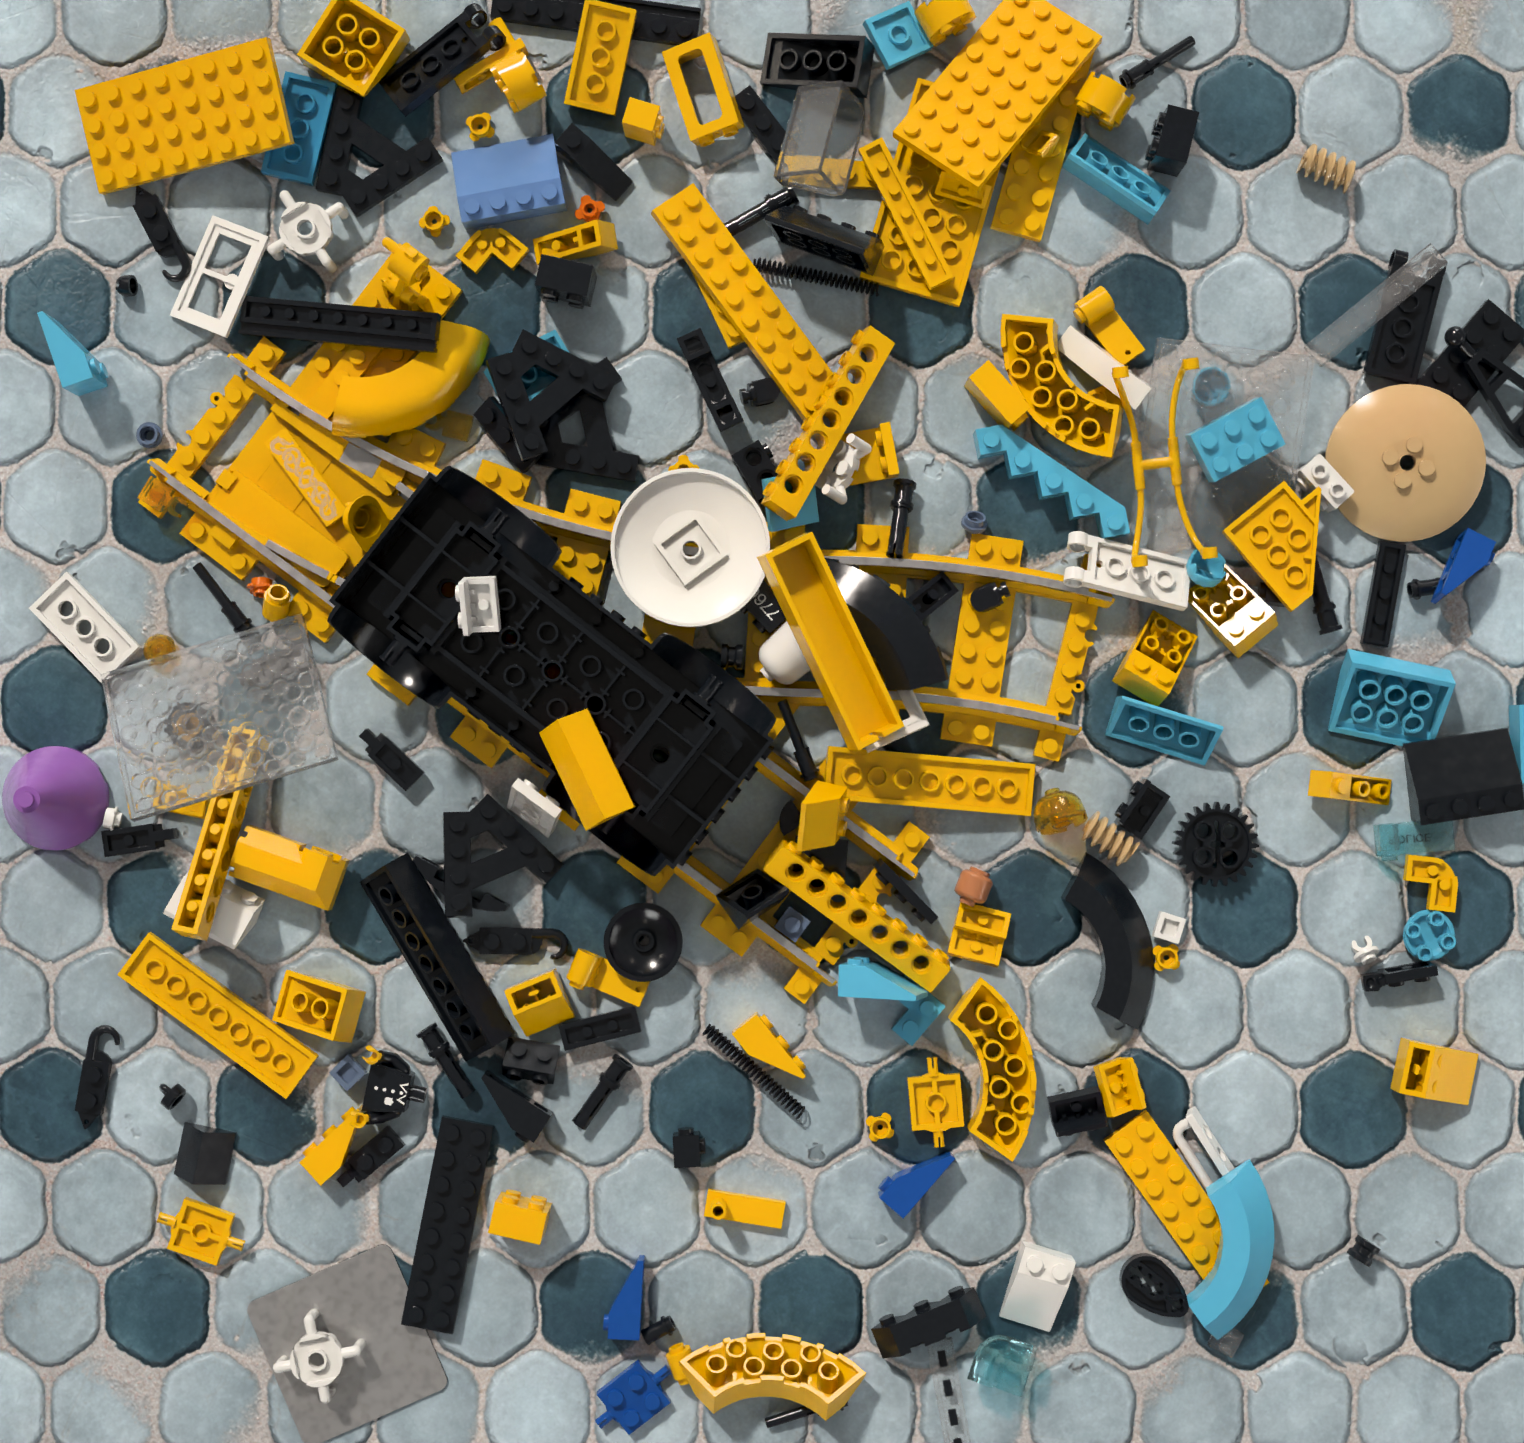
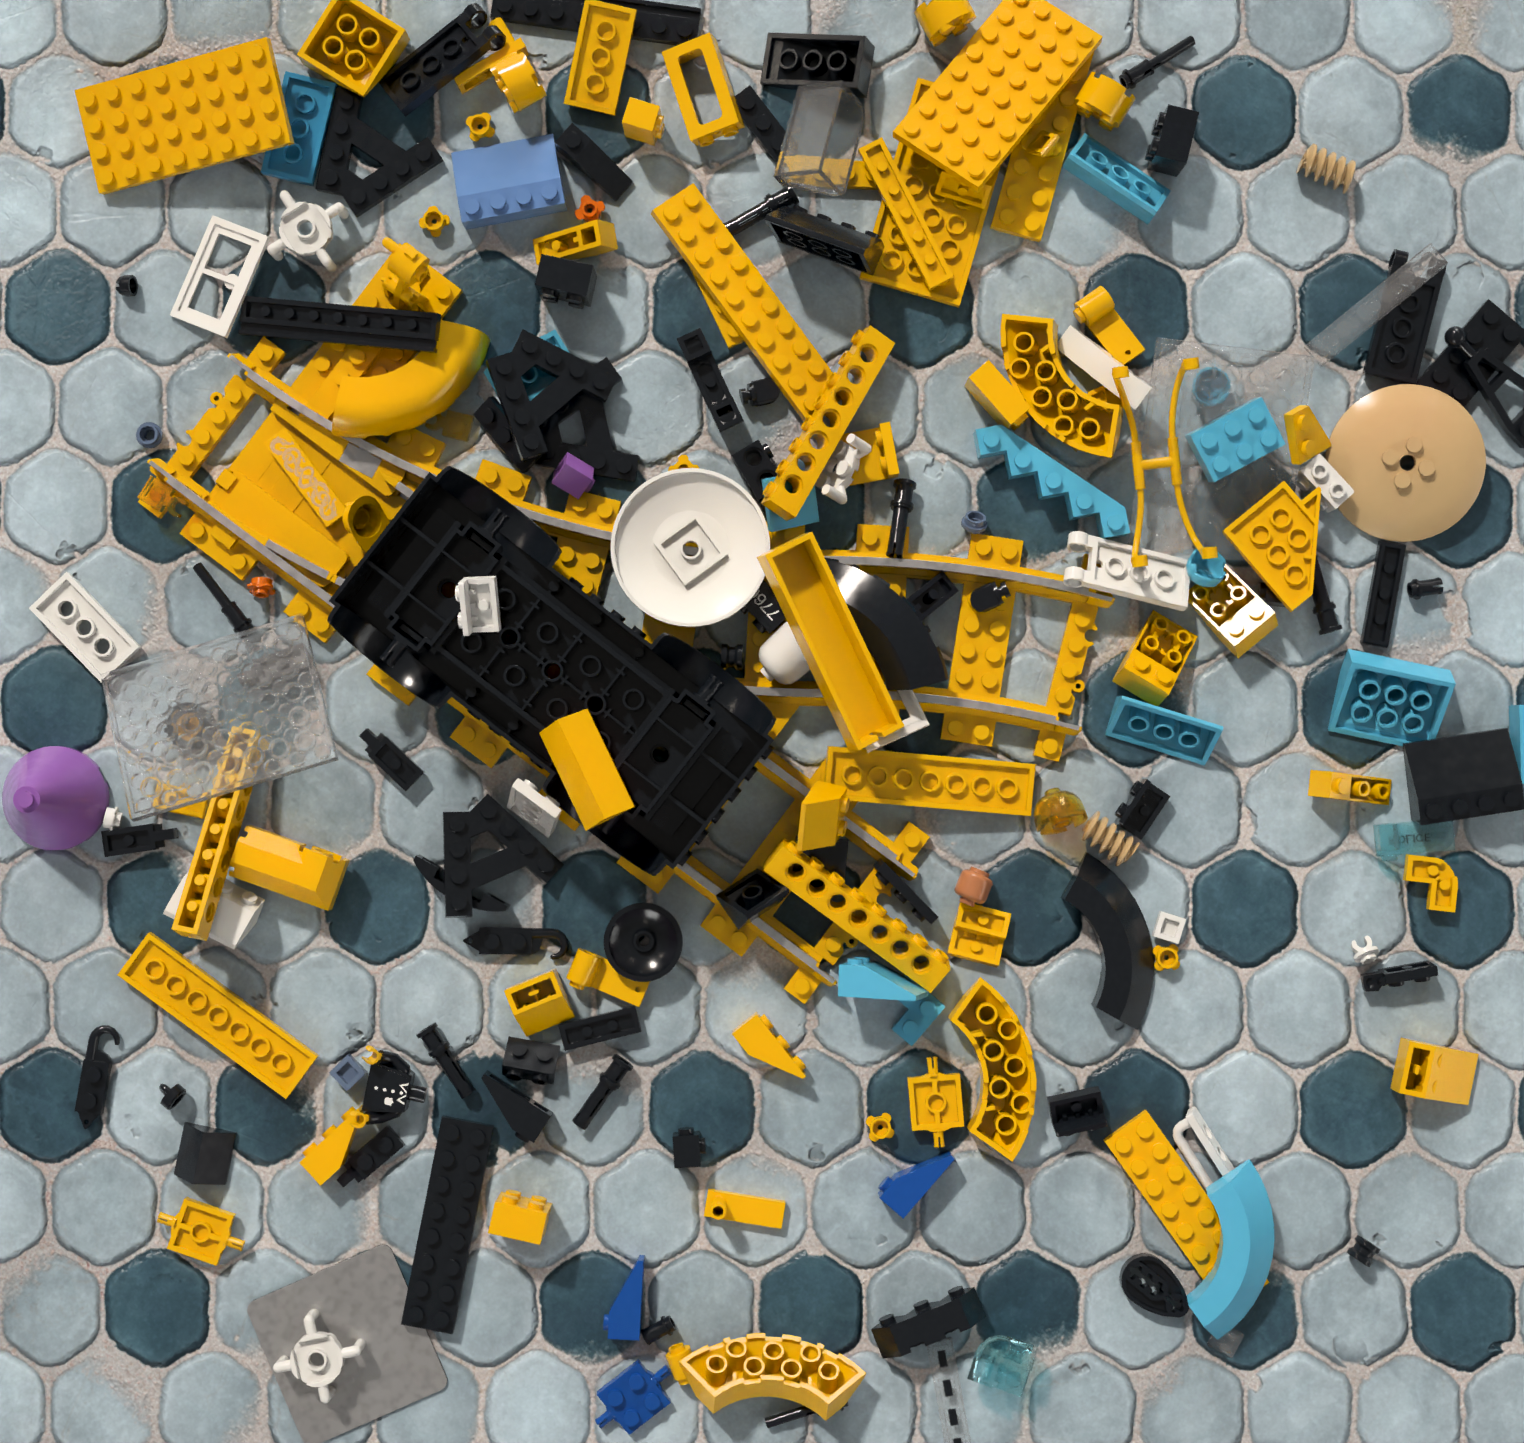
(75, 365): medium azure slope -> none
(158, 641): clear yellow plate -> none
(161, 232): black plate -> none
(276, 603): yellow brick -> none
(319, 1006): yellow slope -> none
(437, 957): black slope -> none
(492, 242): yellow plate -> none
(573, 476): none -> medium lavender brick
(752, 1066): black piece -> none
(789, 818): black tile -> none
(792, 924): sand blue plate -> none
(801, 753): black pin -> none
(816, 278): black piece -> none
(897, 35): medium azure plate -> none
(1037, 1286): white slope -> none
(1120, 1086): yellow bracket -> none
(1239, 844): black gear -> none
(1304, 434): none -> yellow wing
(1429, 935): medium azure dish -> none
(1467, 557): blue slope -> none

